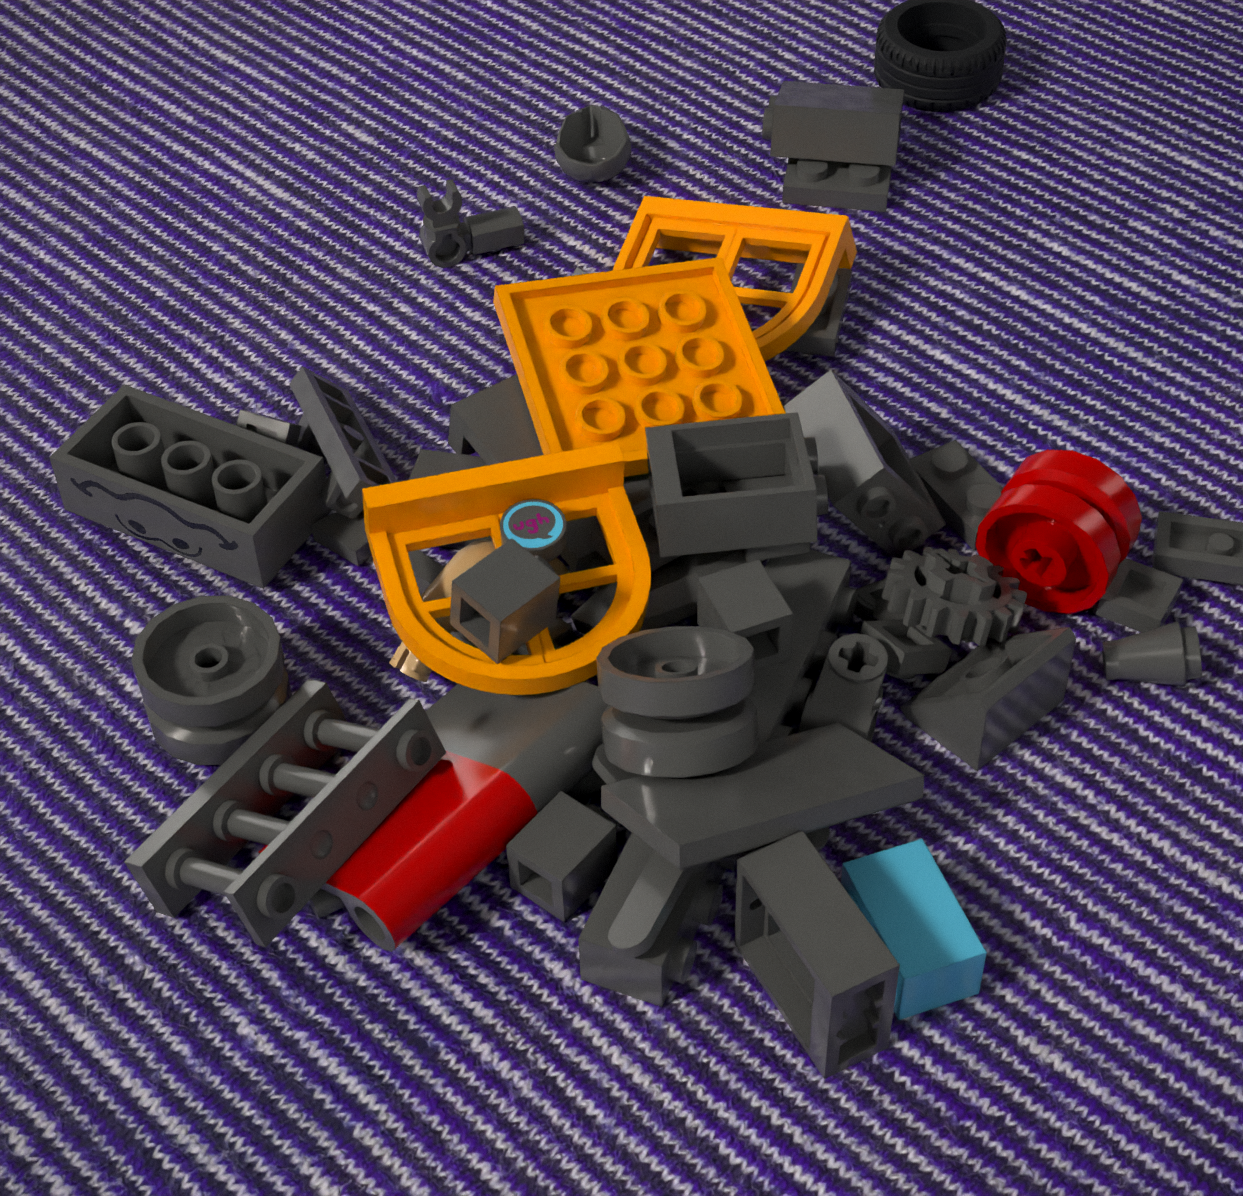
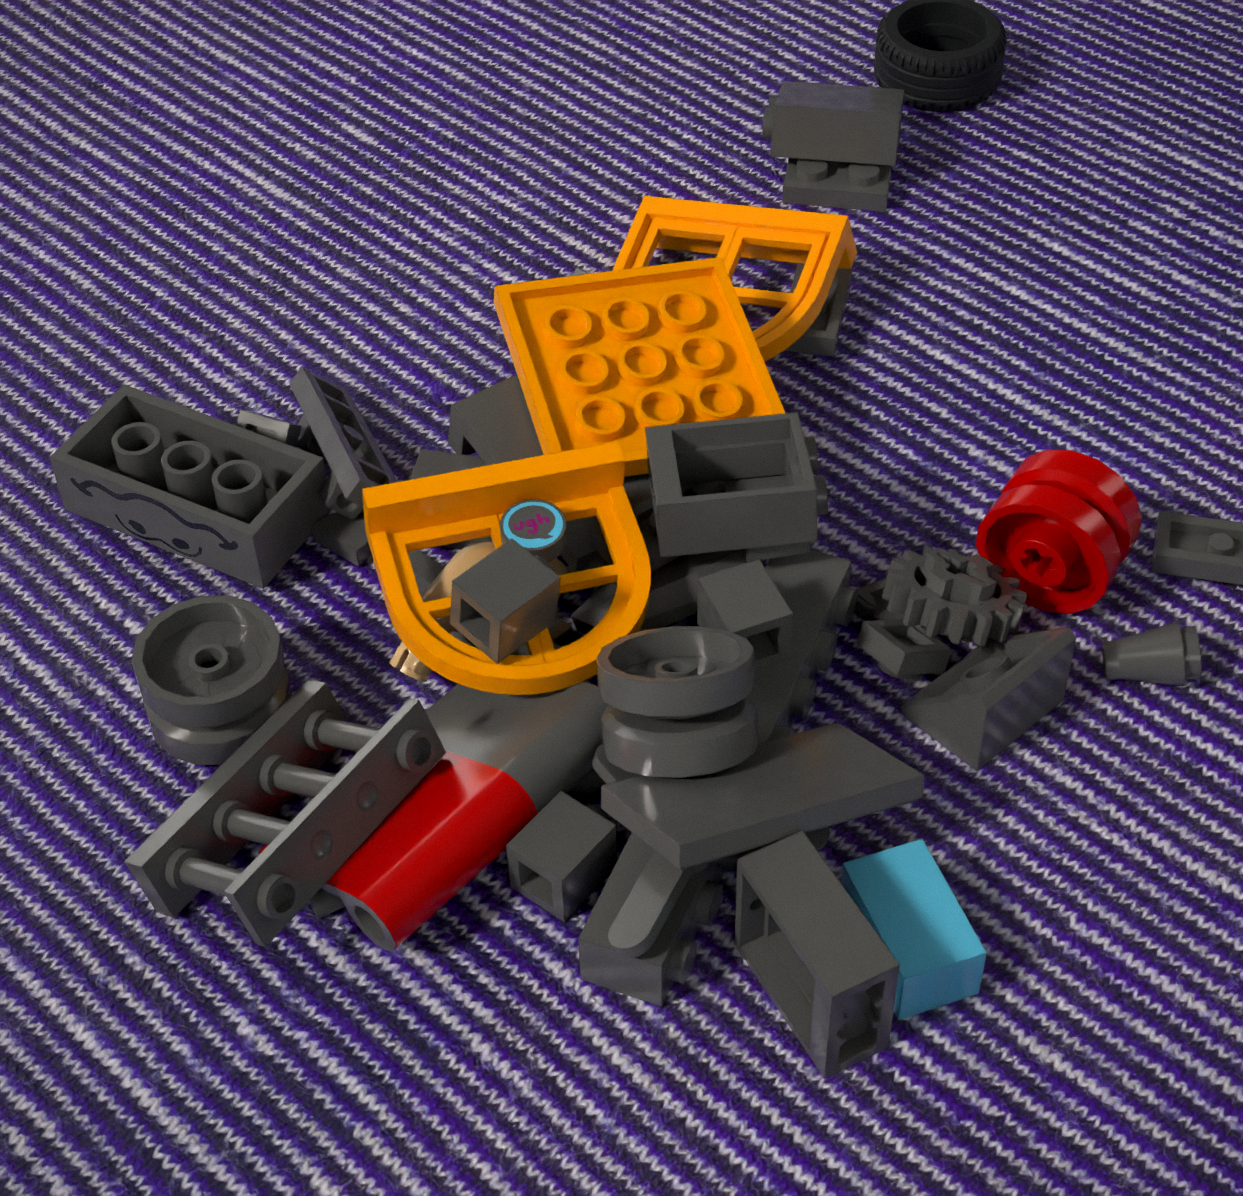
(449, 239): dark grey bar -> none
(592, 144): dark grey hair -> none
(848, 686): dark grey piece -> none
(865, 467): dark grey window -> none
(958, 487): dark grey plate -> none
(1139, 596): dark grey plate -> none

